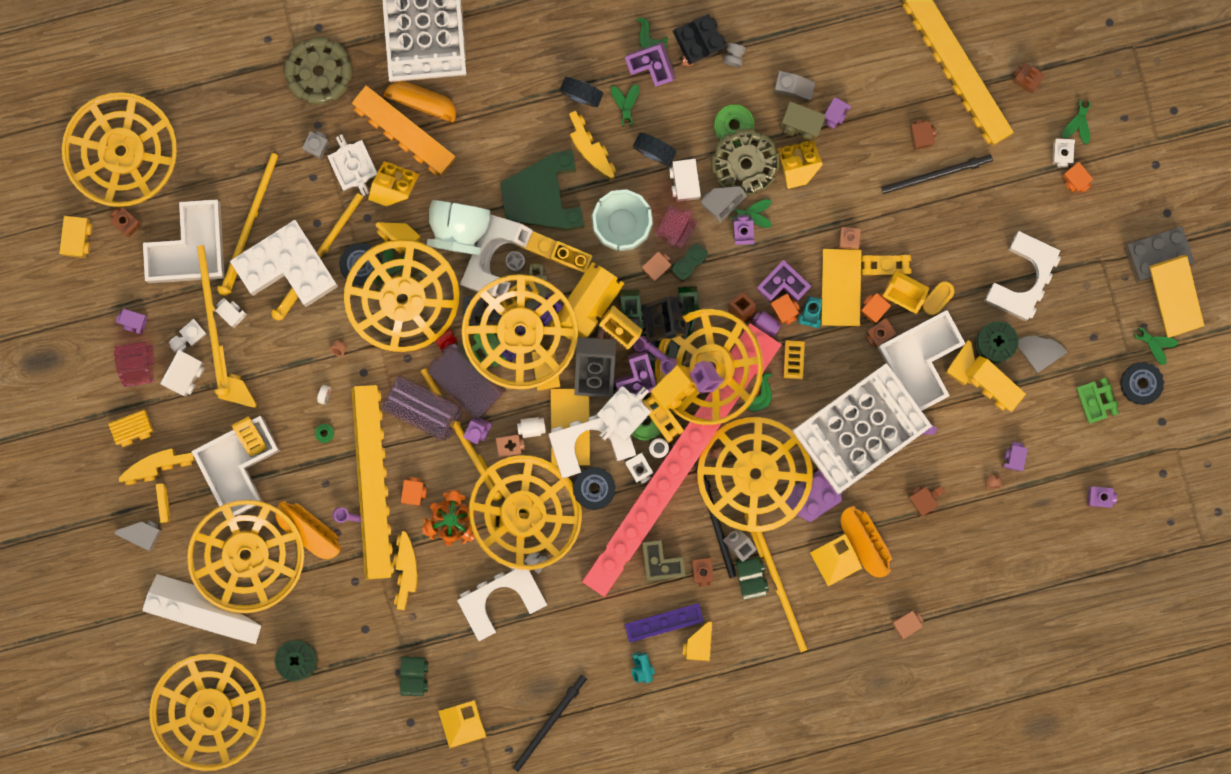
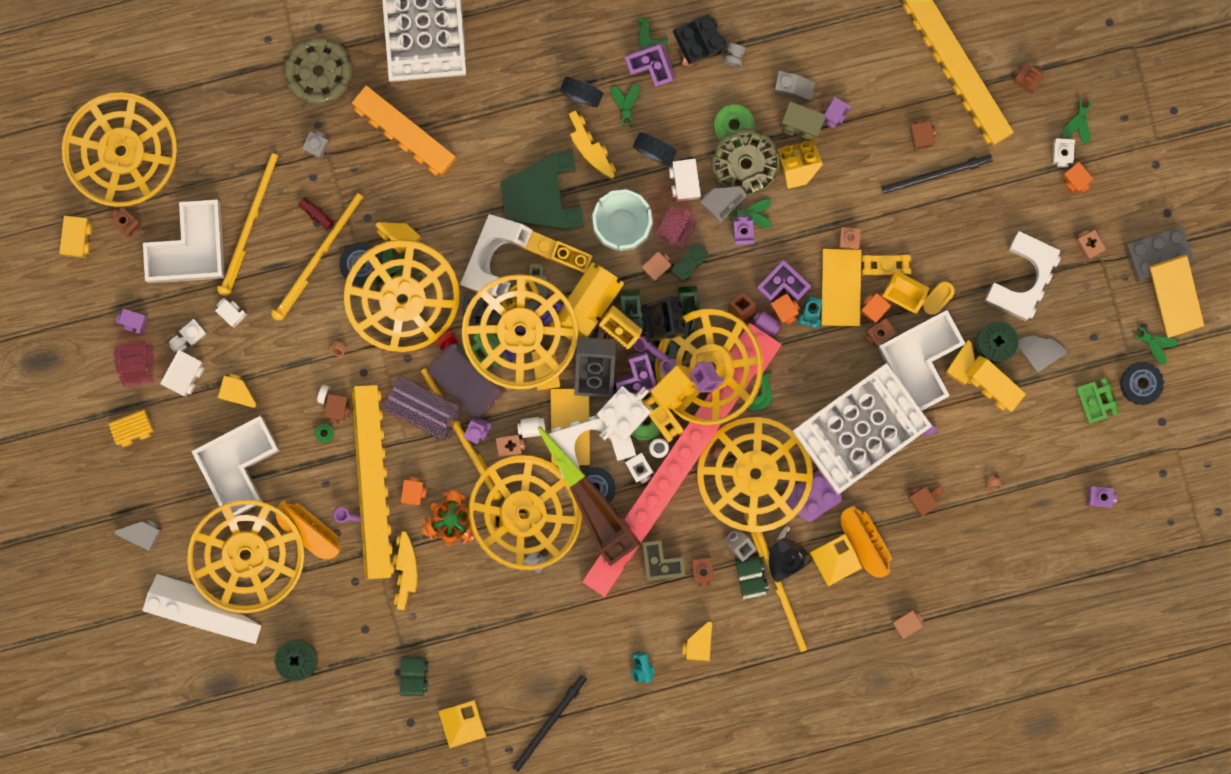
(149, 466): yellow slope -> none
(163, 503): yellow tile -> none
(195, 712): yellow dish -> none
(218, 354): yellow bar -> none
(249, 437): yellow slope -> none
(288, 255): white piece -> none
(316, 213): none -> dark red pin
(336, 408): none -> dark orange brick
(352, 165): white plate -> none
(392, 184): yellow slope -> none
(421, 100): light orange brick -> none
(457, 226): light aqua plate -> none
(474, 603): white arch -> none
(515, 261): light grey wheel -> none
(606, 525): none -> reddish brown plate
(664, 622): dark purple plate -> none
(719, 534): black bar -> none
(787, 557): none -> black hat
(796, 376): yellow slope -> none
(1015, 457): medium lavender brick -> none
(1090, 252): none -> nougat brick

